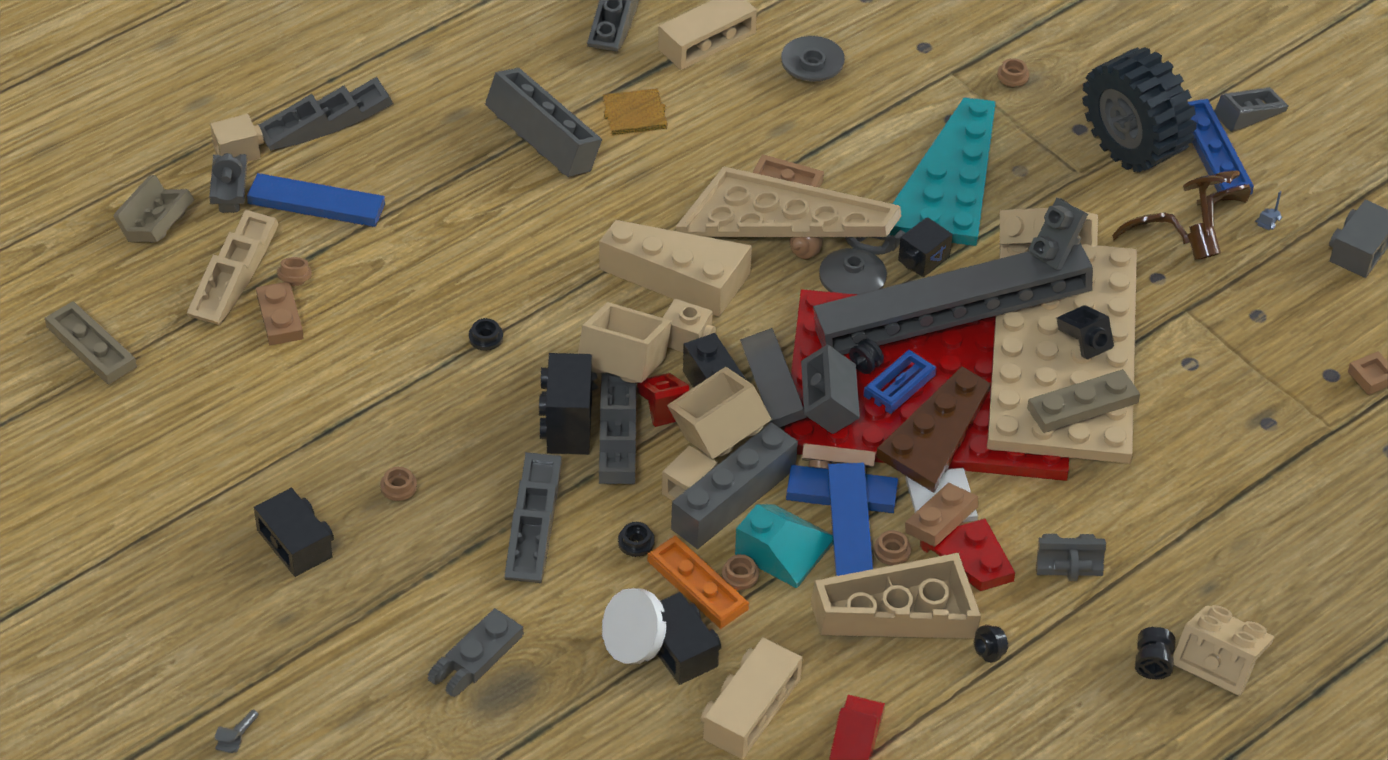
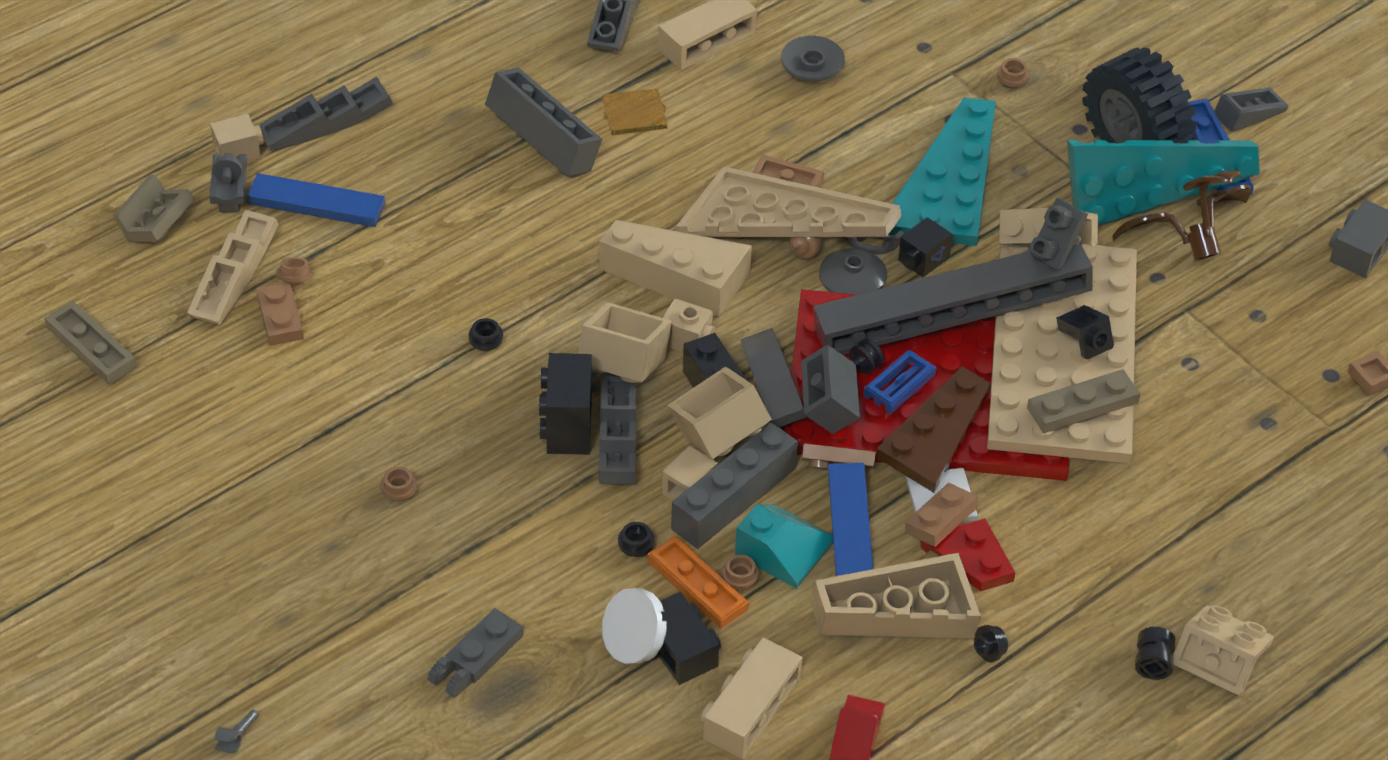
(294, 531): black brick -> none
(533, 518): dark grey slope -> none
(660, 392): red slope -> none
(812, 486): blue tile -> none
(891, 541): medium nougat plate -> none
(1070, 556): dark grey hips -> none
(1149, 173): none -> teal wing
(1269, 216): sand blue piece -> none

